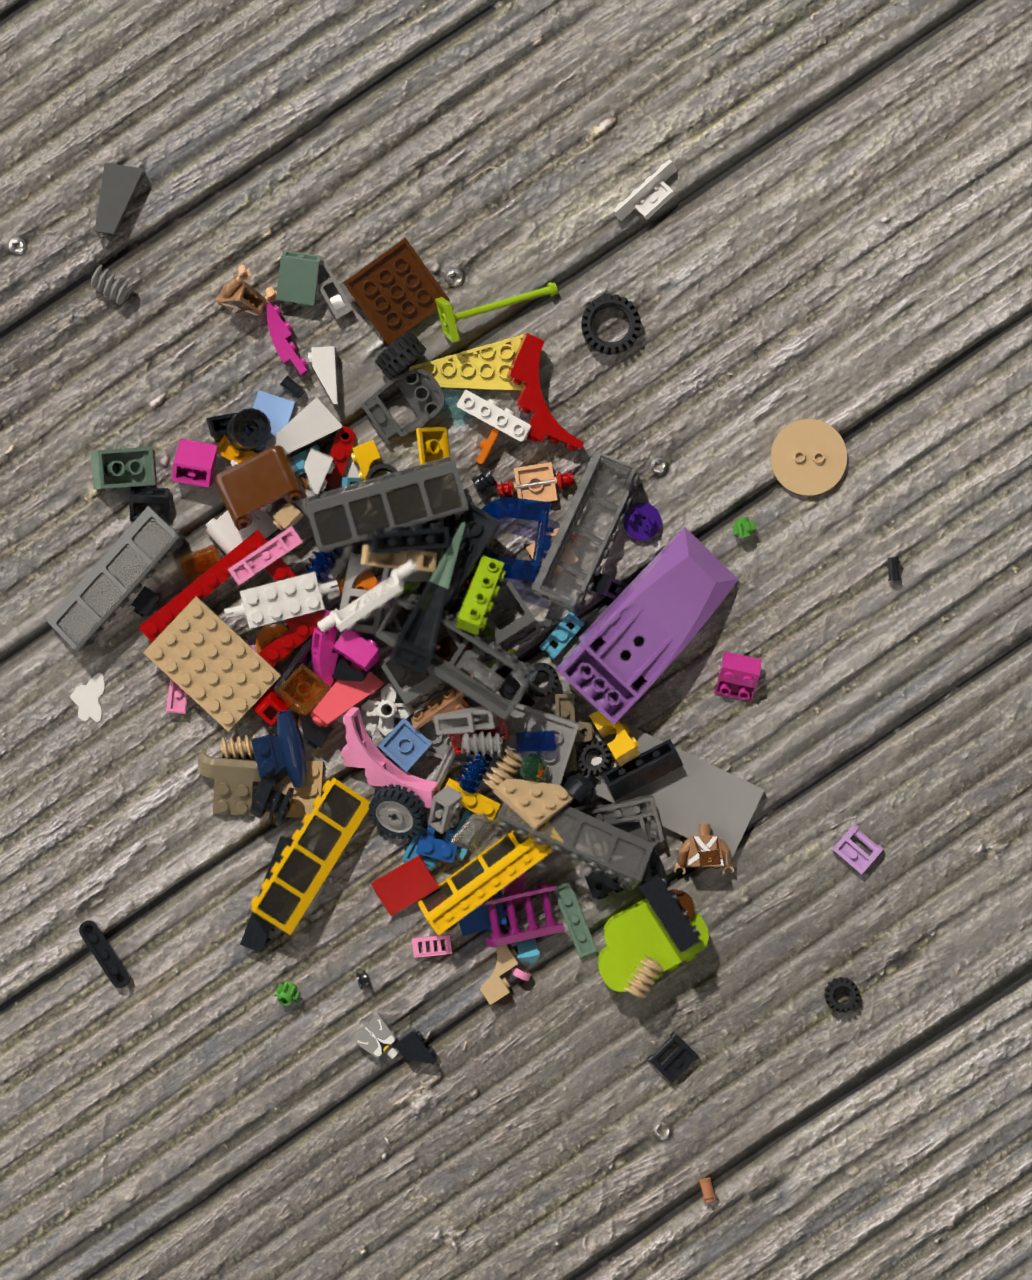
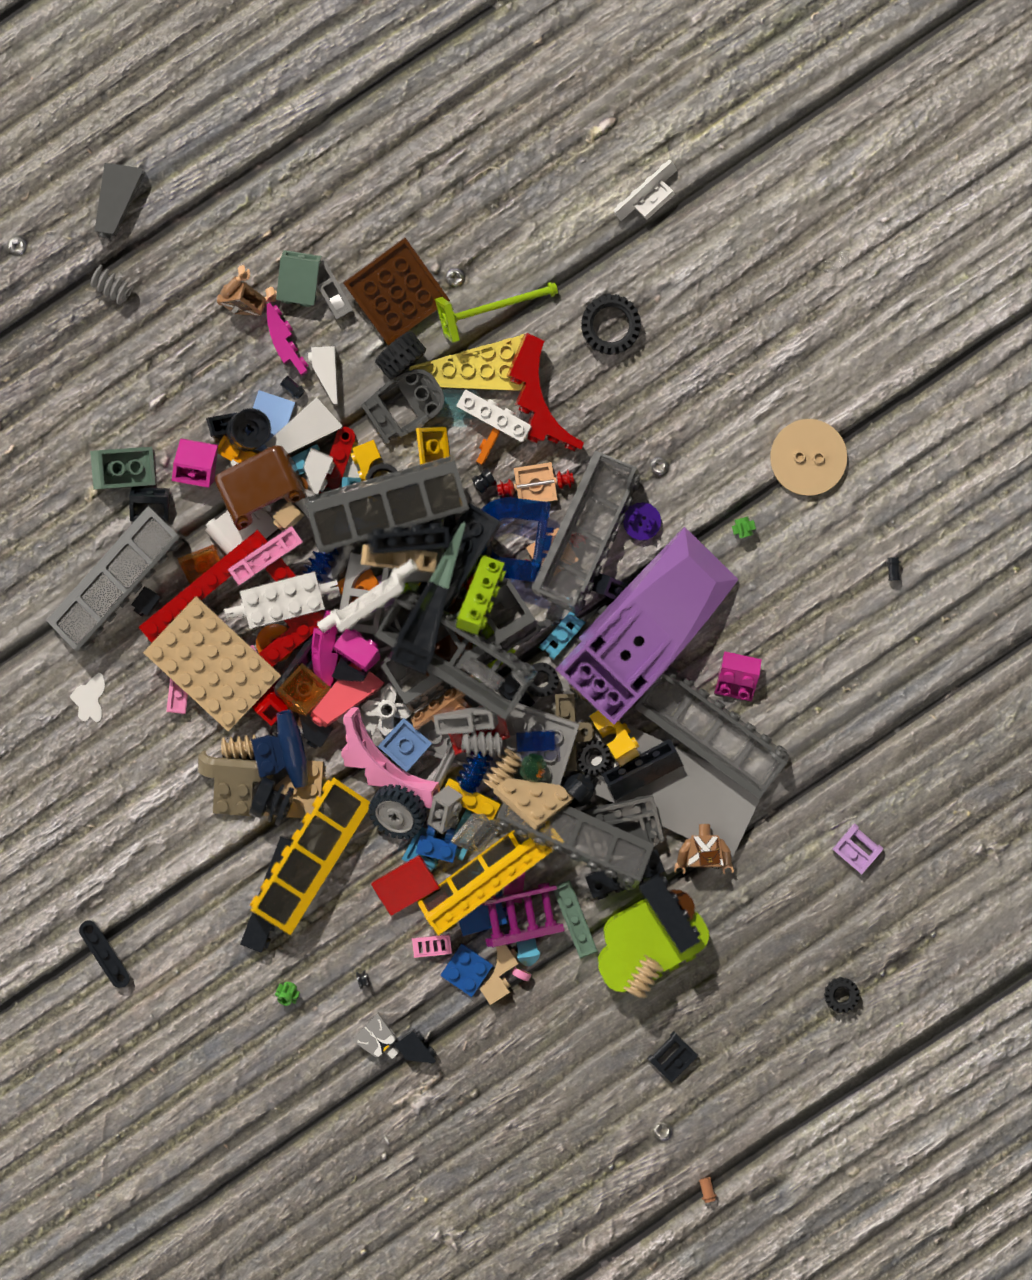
(466, 970): none -> blue plate
(713, 731): none -> window

